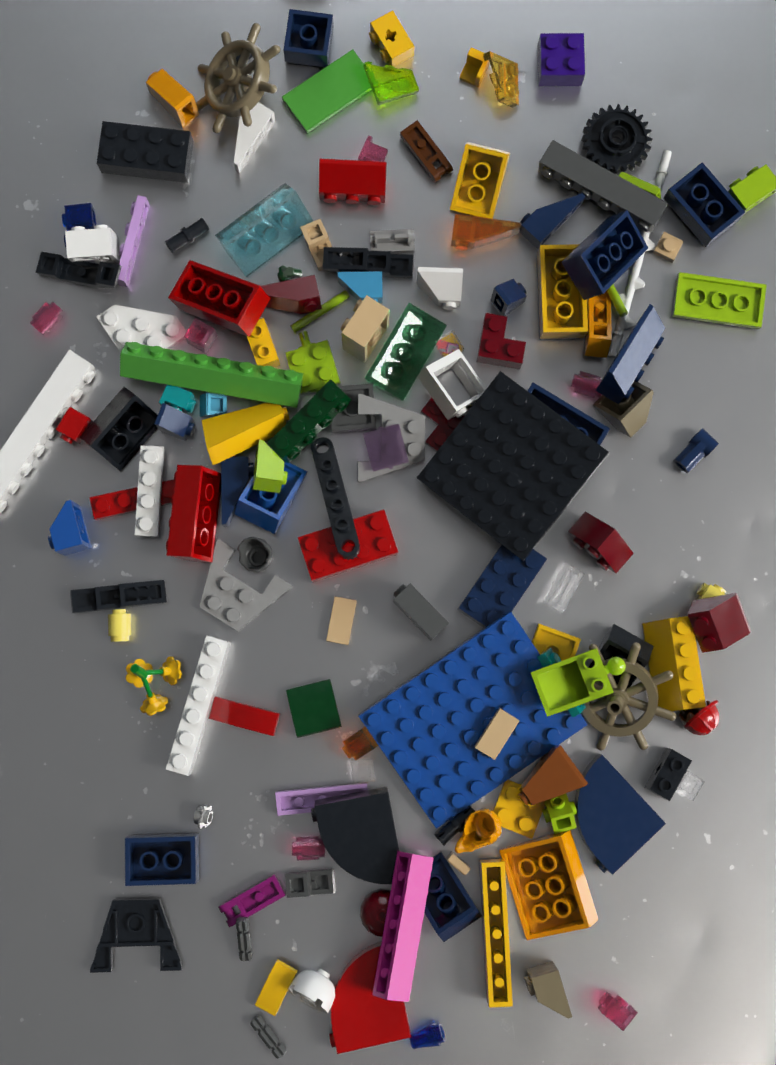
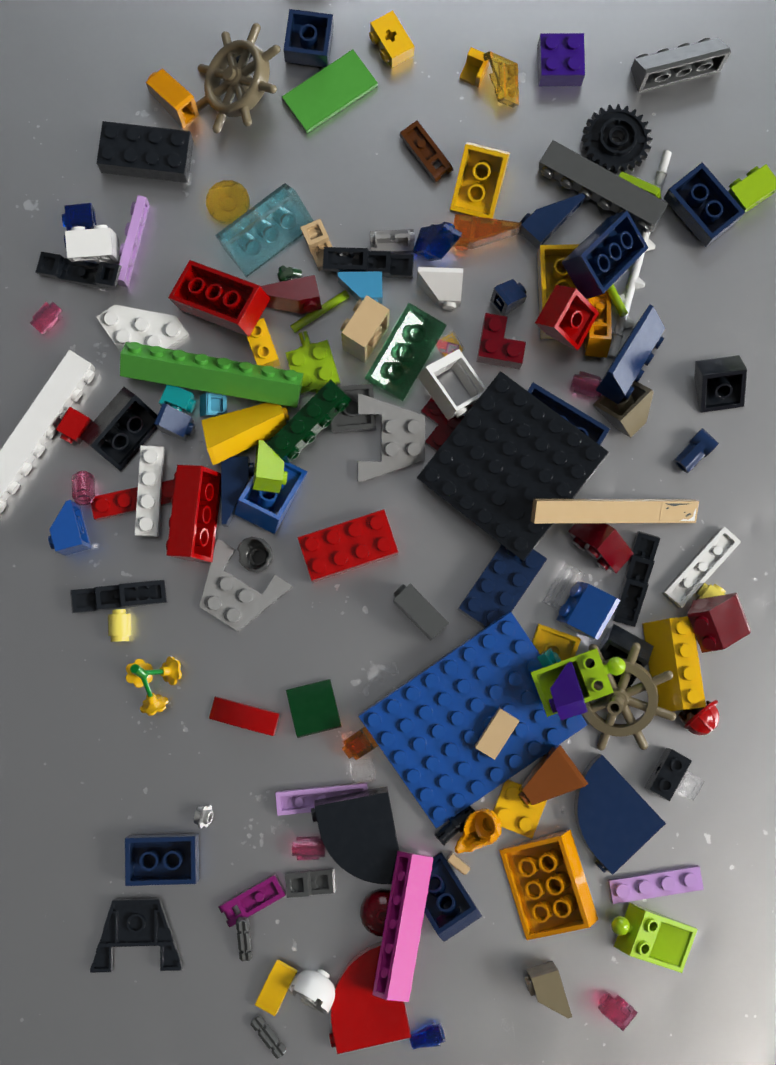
(83, 488): none -> clear pink brick
(187, 235): black pin -> none
(198, 706): white brick -> none
(200, 335): clear pink brick -> none
(227, 201): none -> clear yellow tile
(250, 137): white slope -> none
(335, 498): black plate -> none
(341, 620): tan tile -> none
(352, 181): red slope -> none
(372, 152): clear pink panel -> none
(385, 447): clear purple piece -> none
(390, 83): clear neon green wing -> none
(436, 241): none -> clear blue slope
(495, 933): yellow brick -> none
(558, 809): lime brick -> none
(567, 316): none -> red slope
(567, 694): none -> dark purple slope
(587, 610): none -> blue slope
(614, 511): none -> tan tile
(636, 579): none -> black slope
(653, 937): none -> lime slope
(655, 884): none -> lavender plate
(668, 247): tan plate -> none
(679, 63): none -> dark grey slope
(702, 567): none -> white plate
(719, 300): lime plate -> none
(720, 383): none -> black slope

